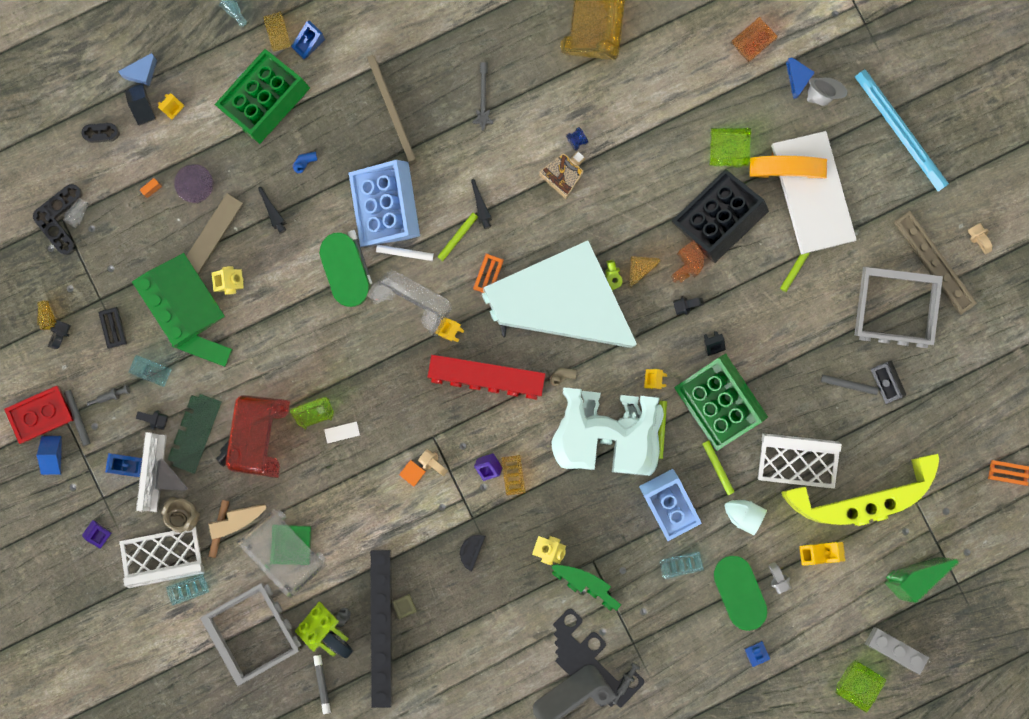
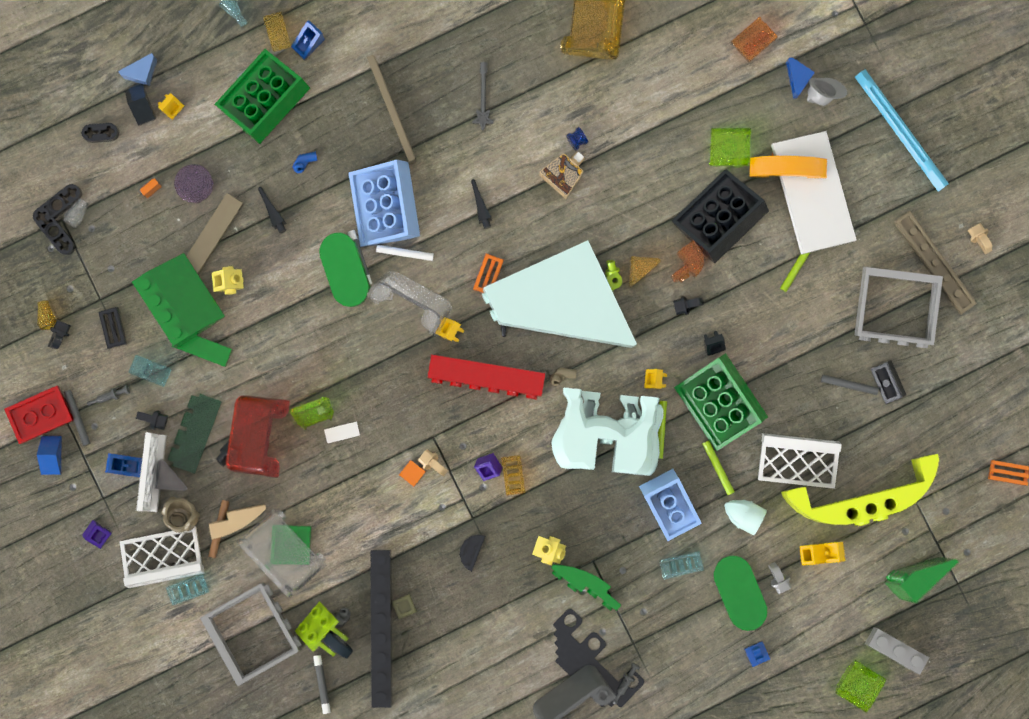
(457, 237): lime bar -> none

